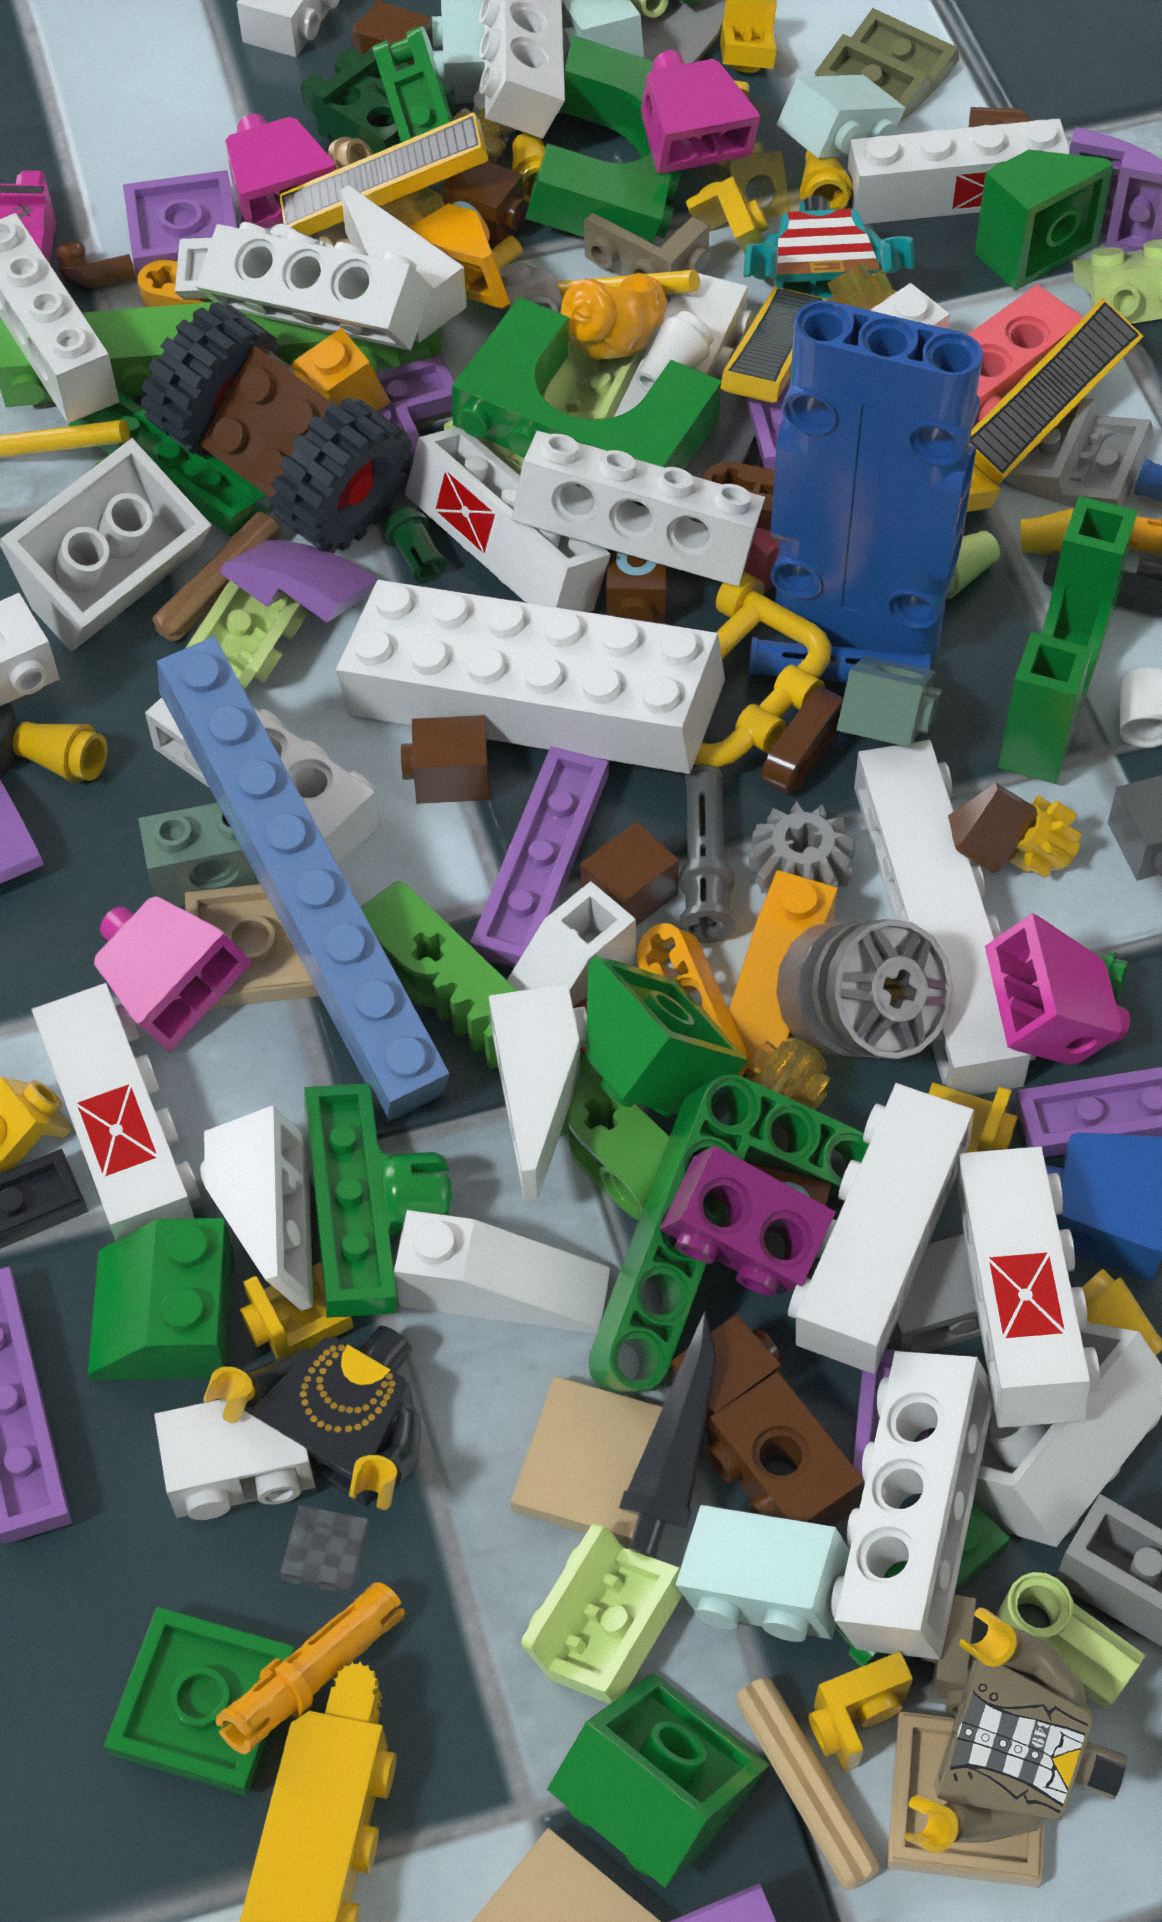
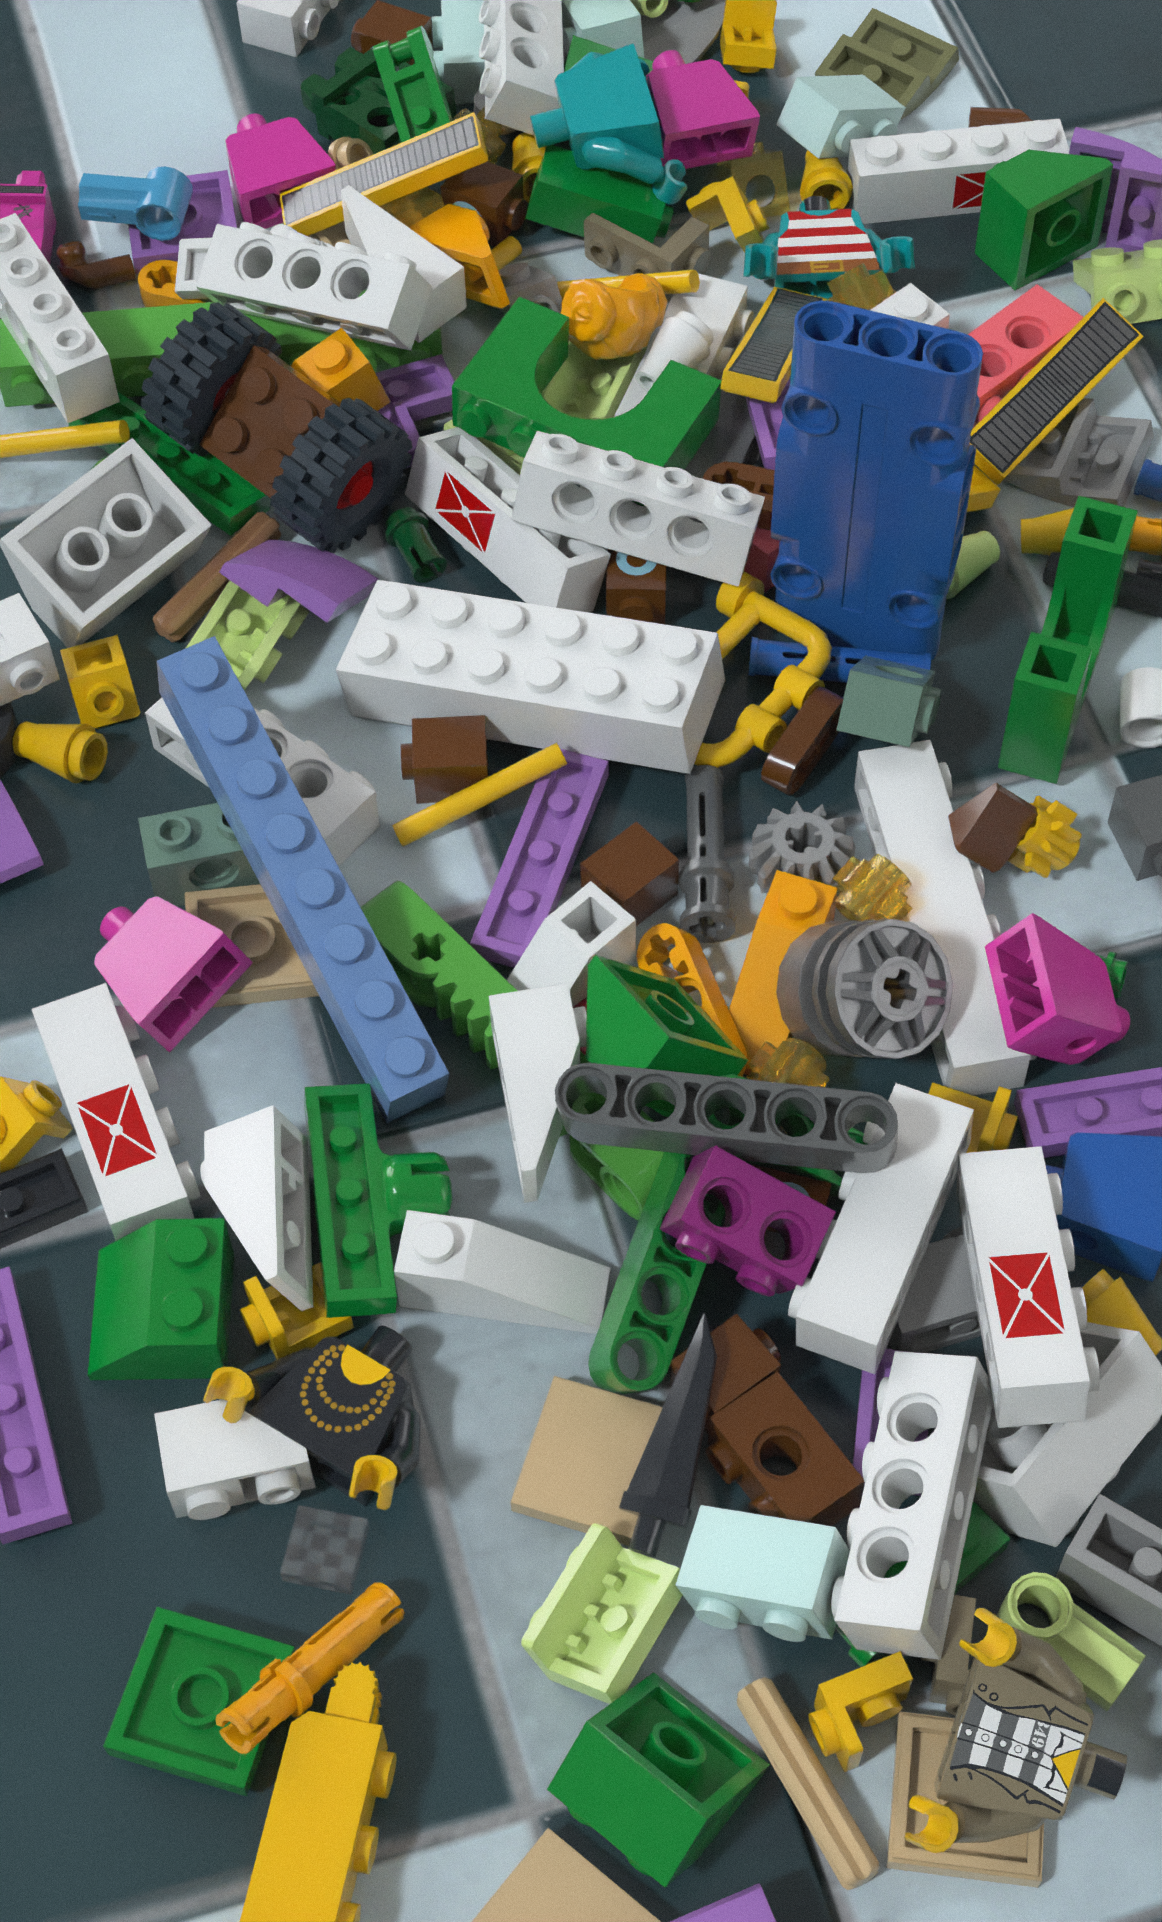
(100, 682): none -> yellow bracket
(151, 203): none -> dark azure piece
(480, 794): none -> yellow bar
(611, 121): none -> teal torso
(700, 1095): none -> dark grey beam
(872, 890): none -> clear yellow gear

